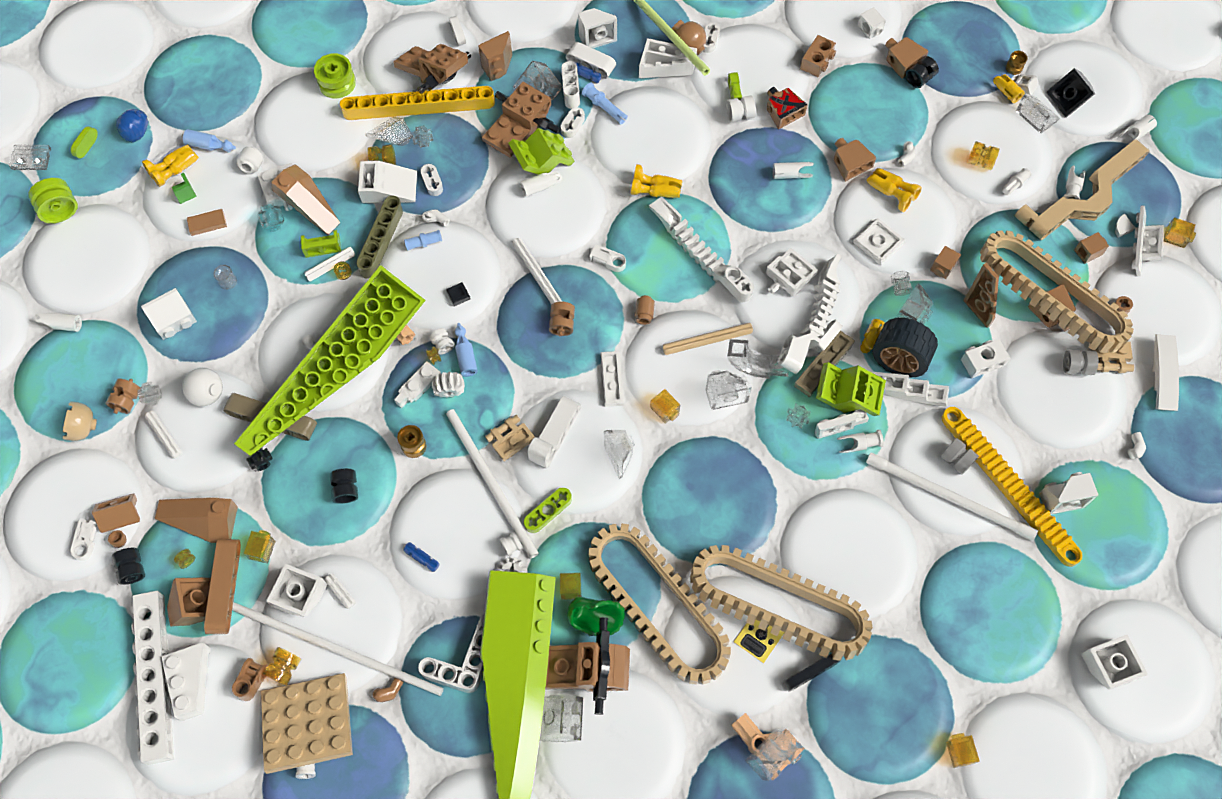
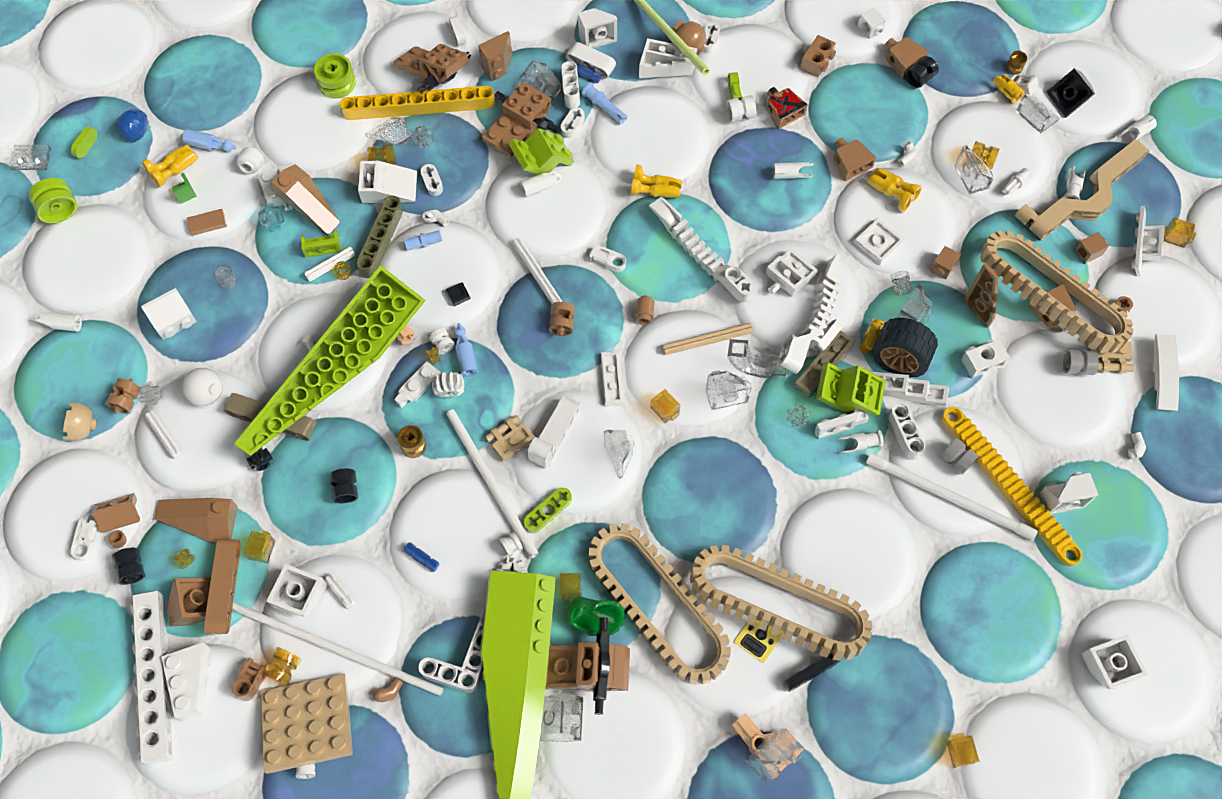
(906, 440): none -> white beam
(973, 171): none -> clear slope
(1123, 226): white tile -> none

